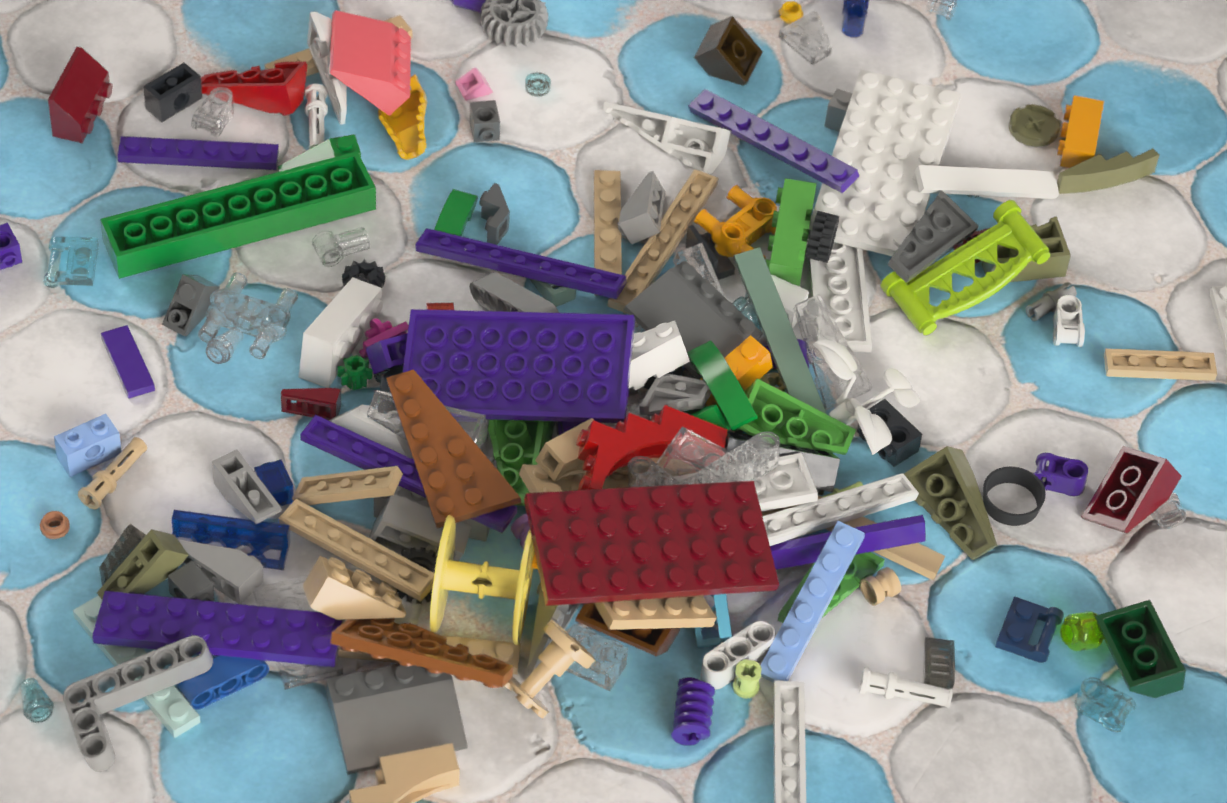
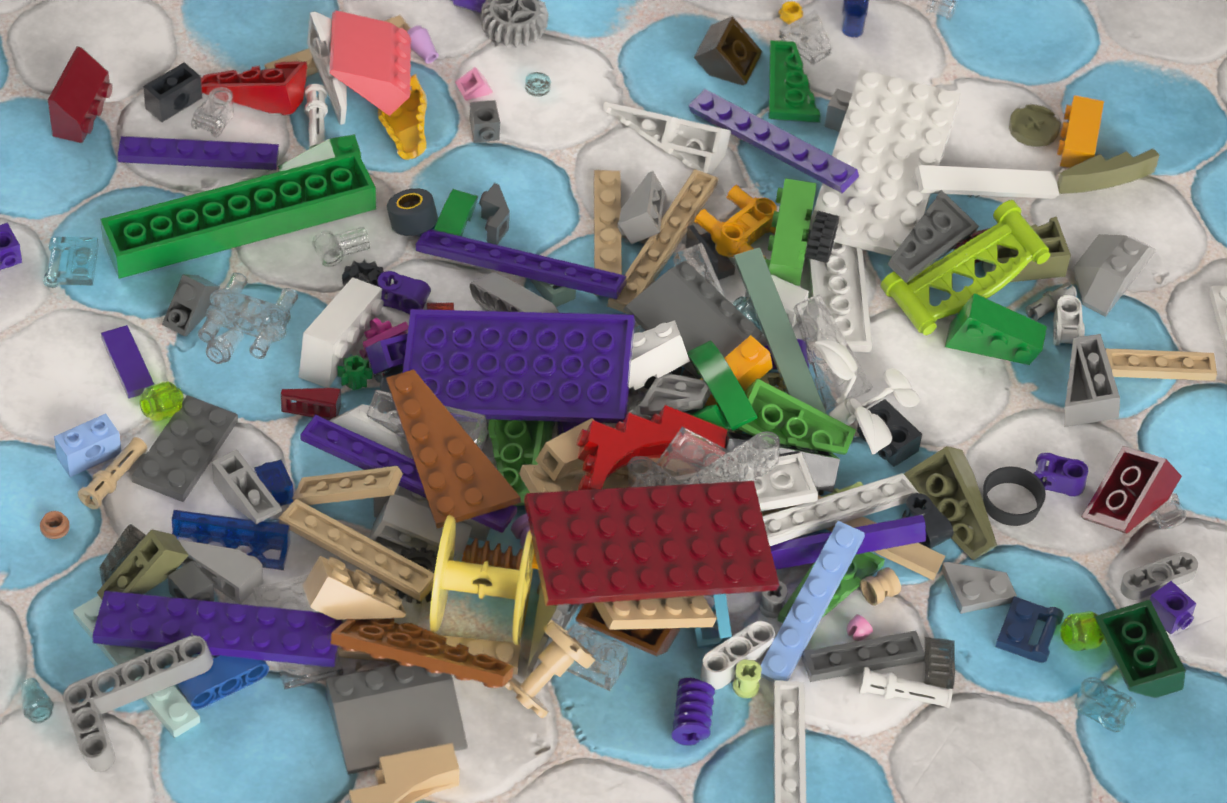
(161, 401): none -> clear neon green head
(185, 448): none -> dark grey plate
(404, 292): none -> dark purple piece
(412, 211): none -> black wheel
(422, 44): none -> lavender cone
(495, 557): none -> dark orange piece
(773, 601): none -> light grey bush
(789, 85): none -> green wing
(859, 627): none -> bright pink hinge
(871, 653): none -> dark grey plate
(936, 524): none -> black piece
(977, 587): none -> light grey wing
(995, 332): none -> green wedge
(1091, 384): none -> light grey wedge
(1109, 269): none -> light grey wedge
(1167, 567): none -> light grey beam
(1173, 607): none -> dark purple brick

